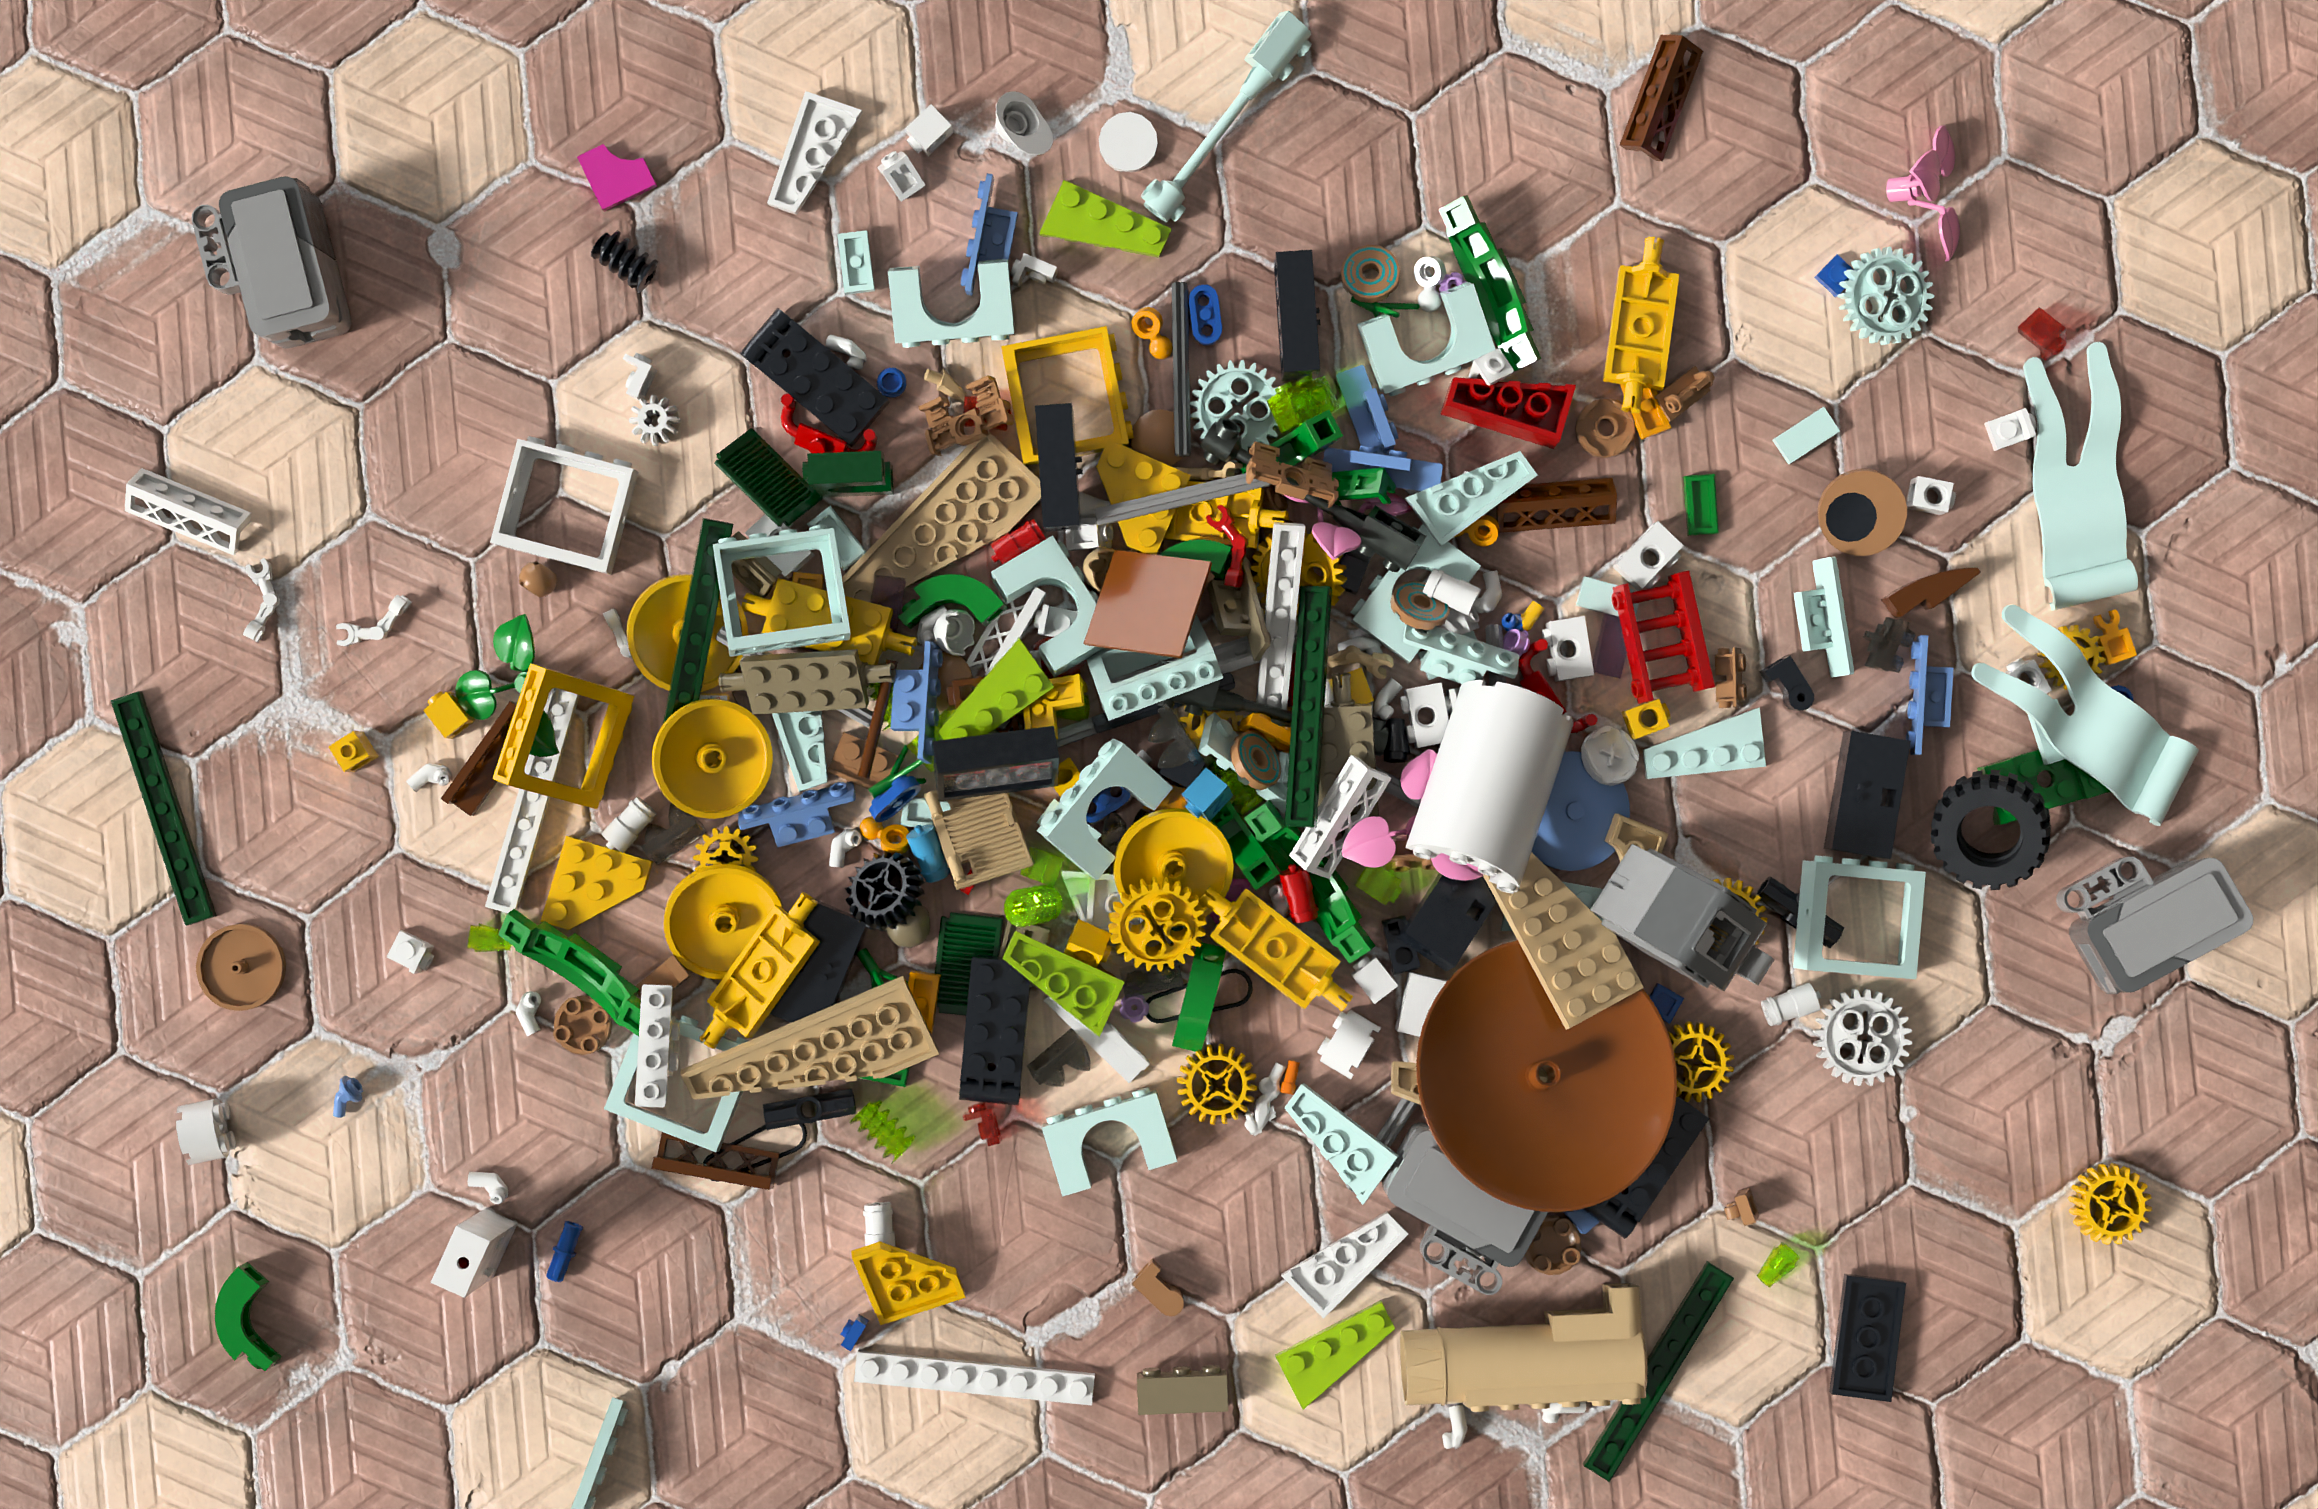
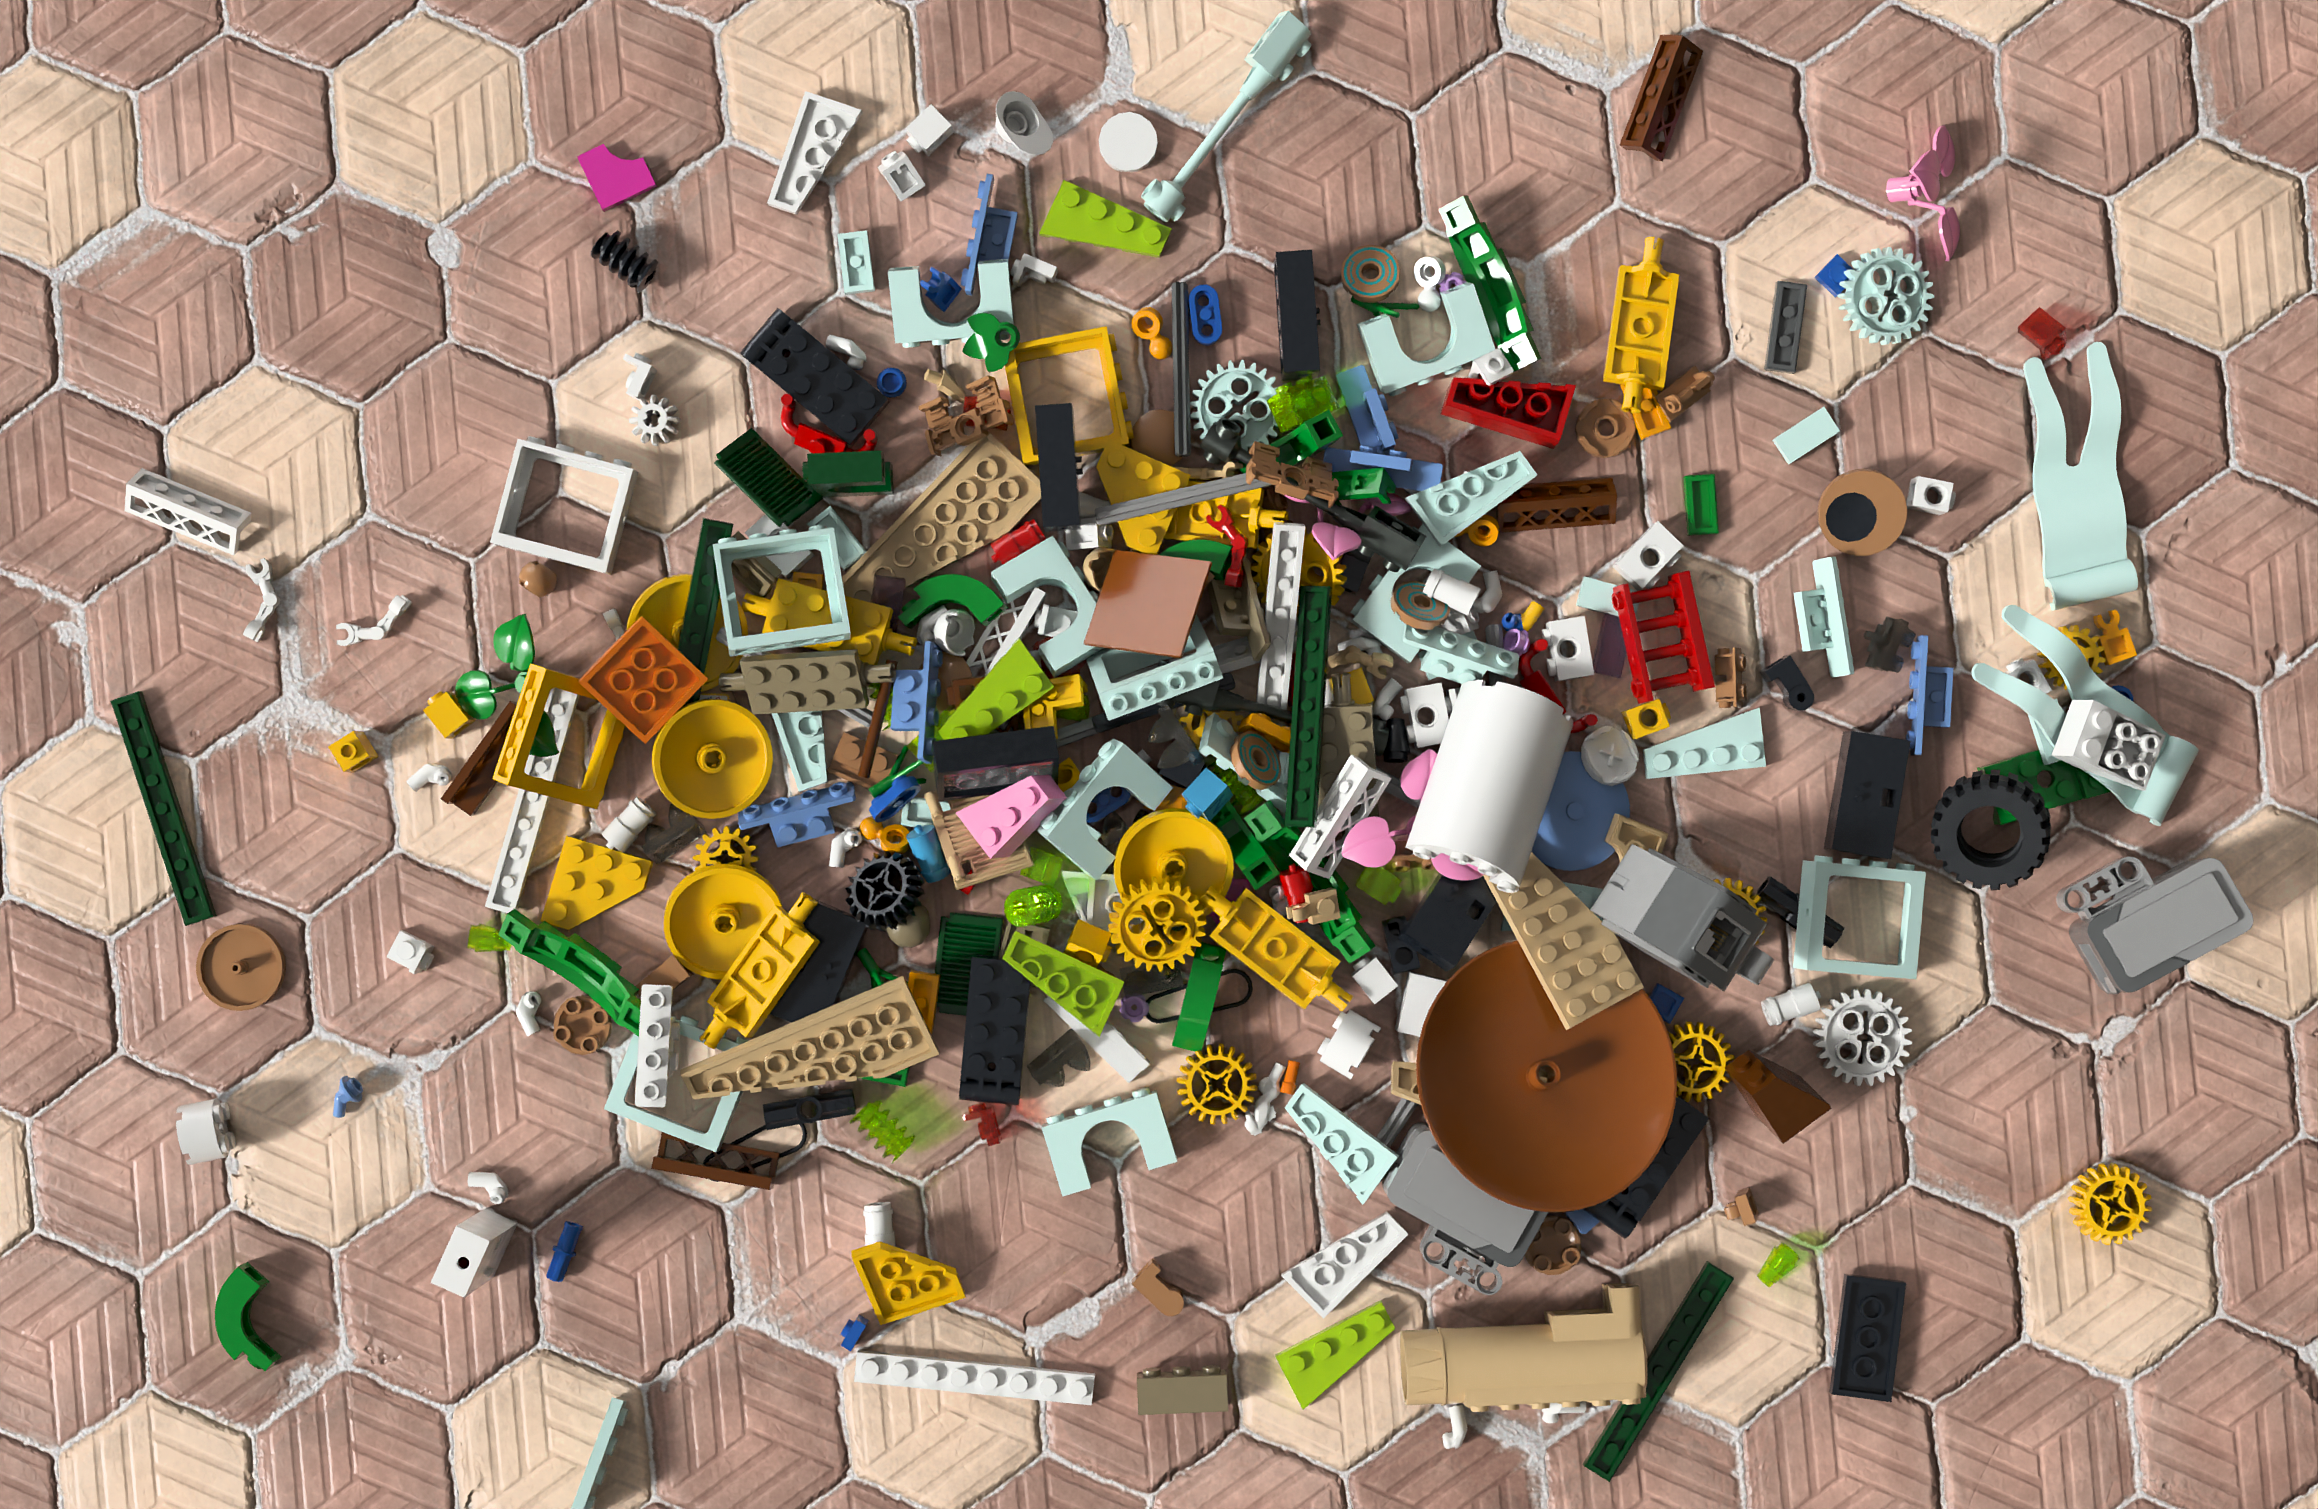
(277, 259): light grey piece -> none
(643, 679): none -> orange plate
(941, 289): none -> blue plate
(987, 343): none -> green plate
(1012, 814): none -> bright pink wedge
(1318, 907): none -> tan plate
(1776, 1095): none -> reddish brown slope
(1785, 327): none -> dark grey tile
(1927, 590): reddish brown slope -> none
(2011, 429): white bracket -> none
(2108, 744): none -> white slope

